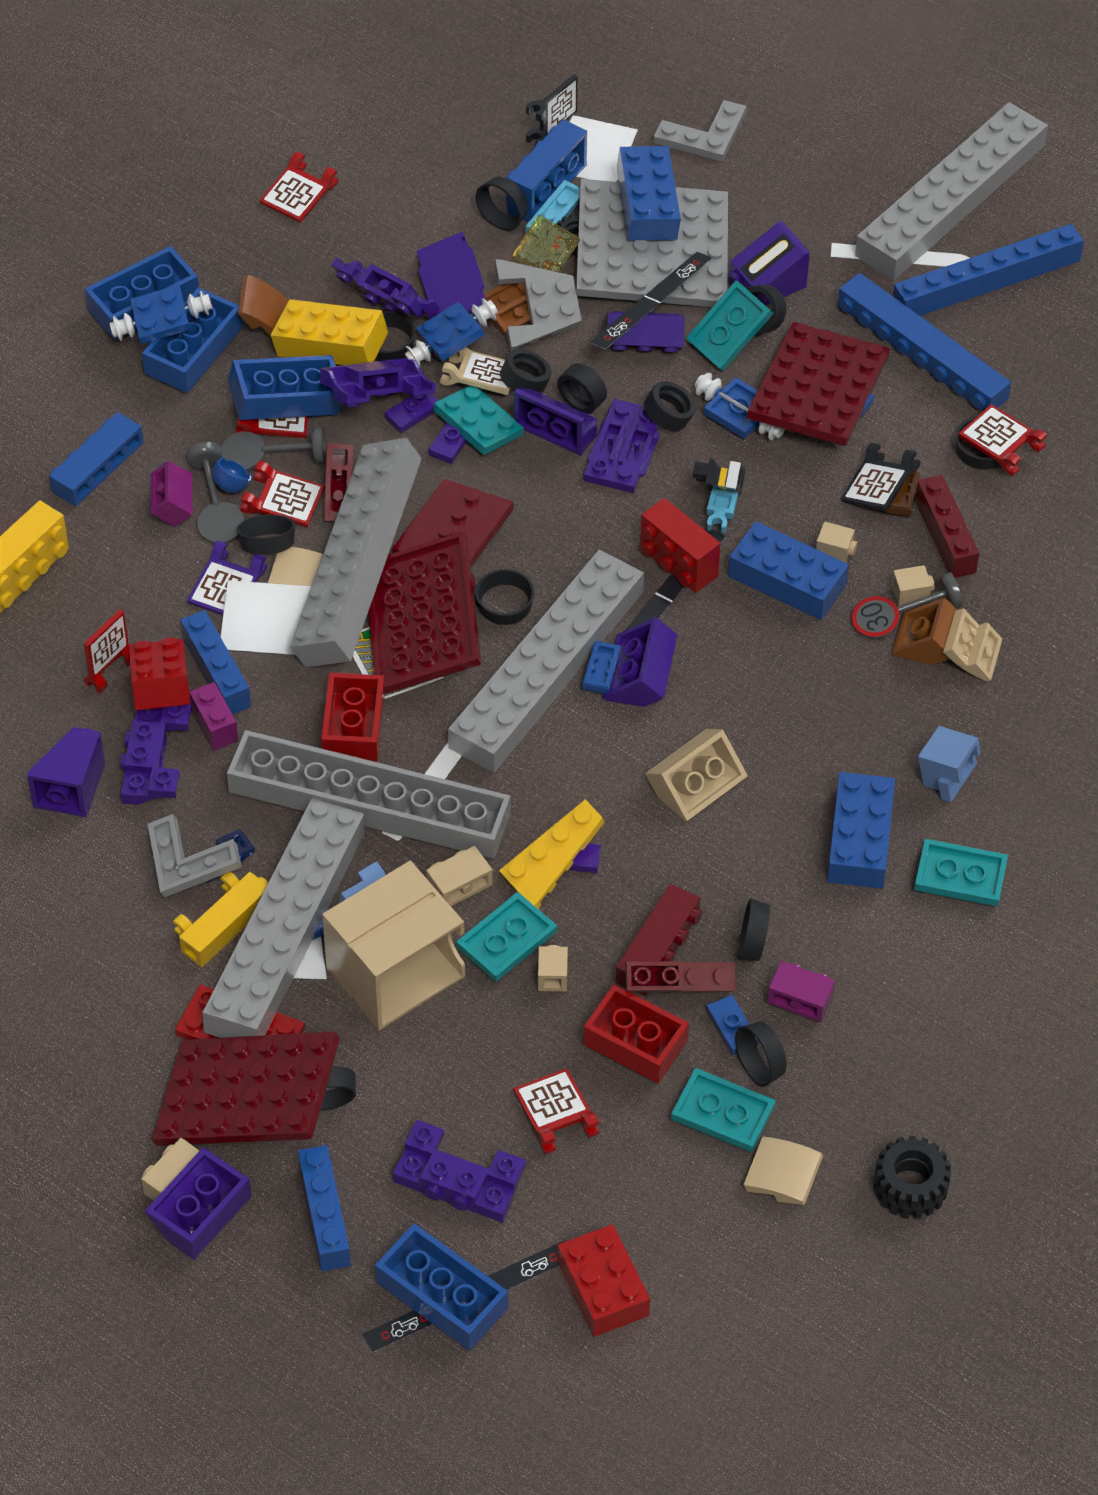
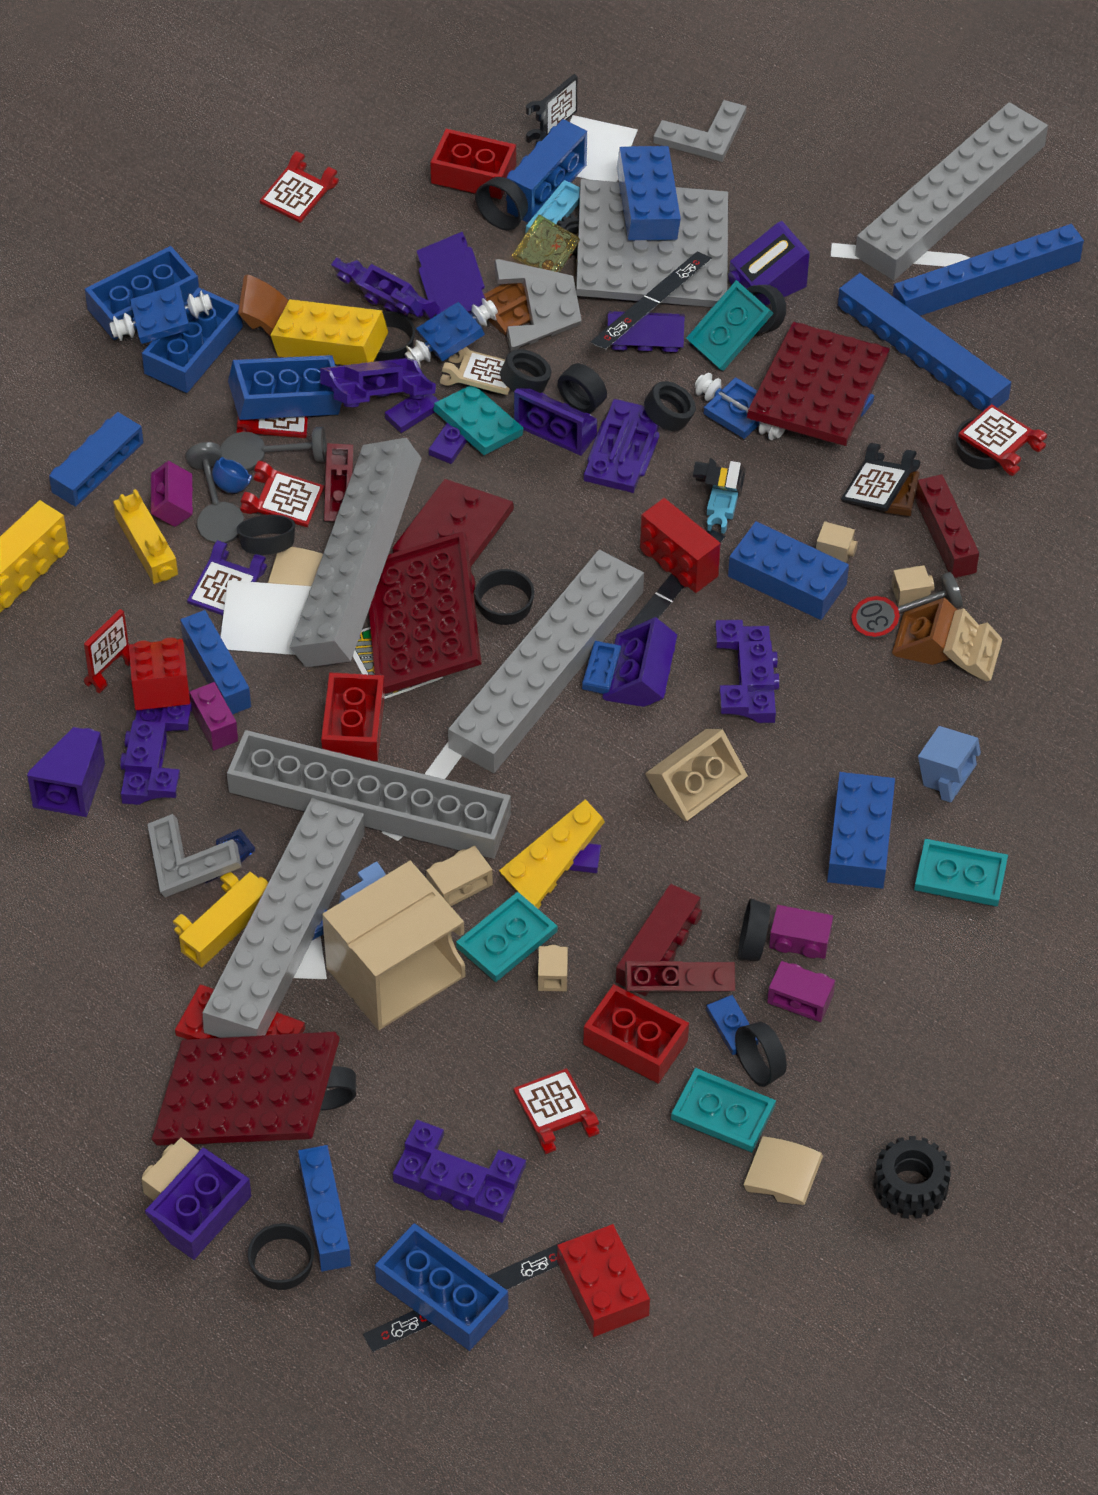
(145, 537): none -> yellow brick
(275, 1232): none -> black tyre
(470, 160): none -> red brick
(757, 679): none -> dark purple bracket
(801, 932): none -> magenta brick

